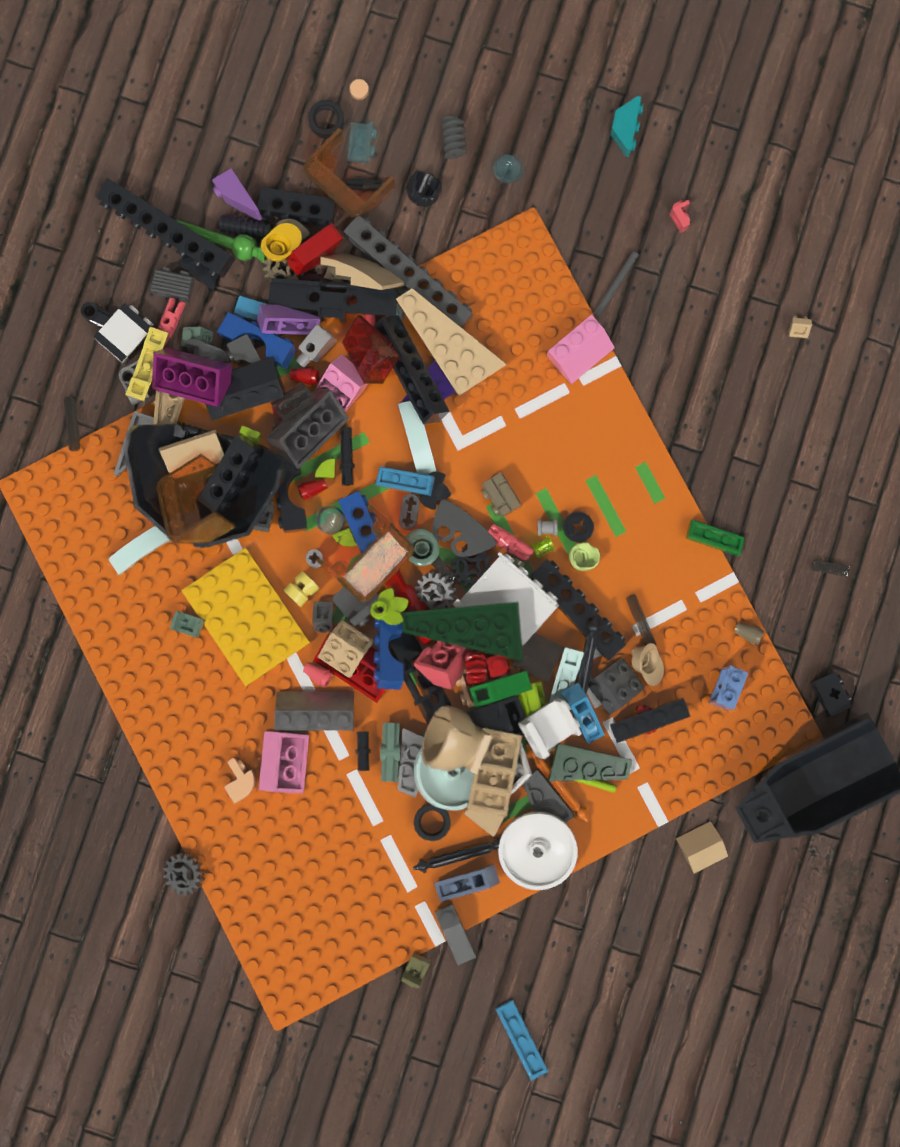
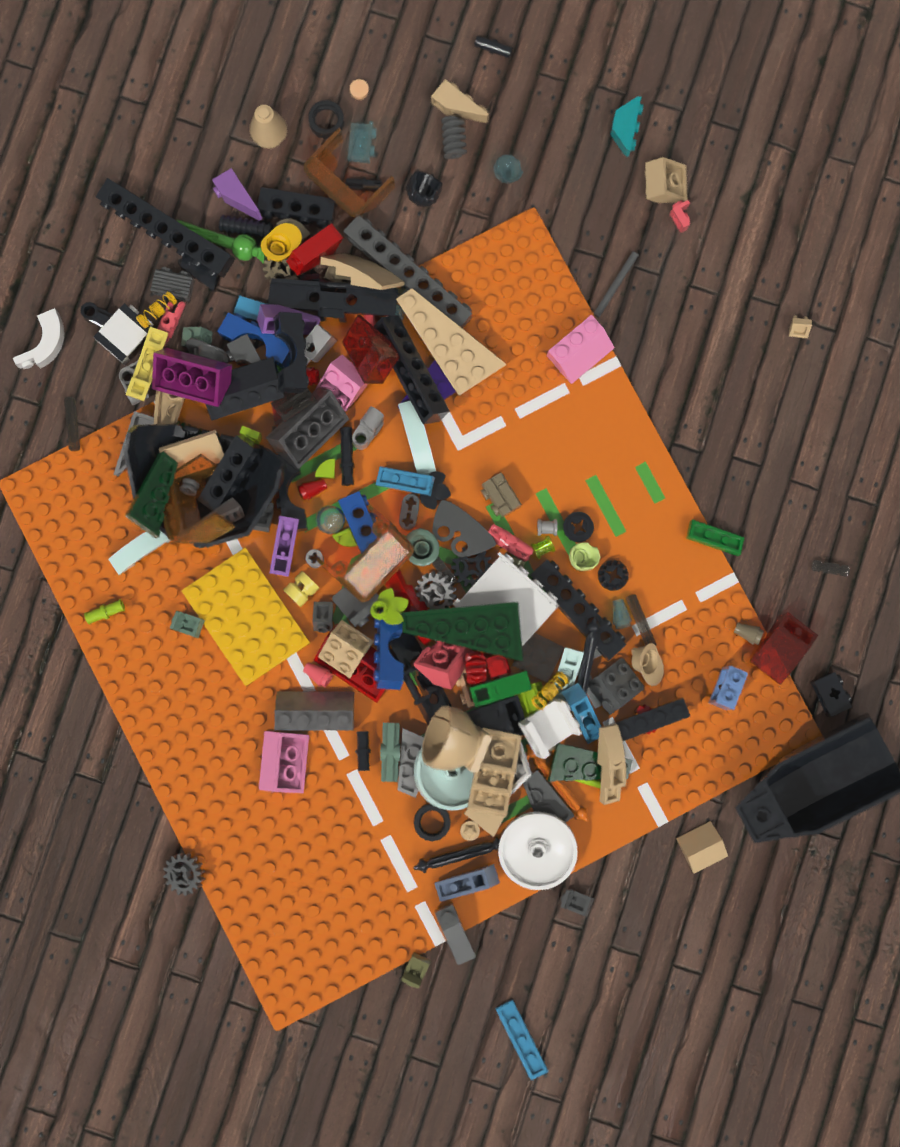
(49, 345): none -> white arch
(104, 611): none -> lime pin
(150, 500): none -> dark green wing
(157, 309): none -> yellow piece
(189, 487): none -> dark grey bush
(229, 510): none -> dark grey slope
(243, 784): light nougat brick -> none
(267, 127): none -> tan cone
(284, 546): none -> medium lavender slope
(290, 329): none -> black arch
(369, 427): none -> light grey piece
(455, 103): none -> tan slope
(470, 830): none -> tan tile
(493, 46): none -> black pin
(552, 688): none -> yellow piece
(576, 902): none -> dark grey bracket
(604, 577): none -> black gear
(612, 759): none -> tan slope
(621, 616): none -> clear light blue cone
(666, 181): none -> tan slope
(783, 647): none -> clear red slope

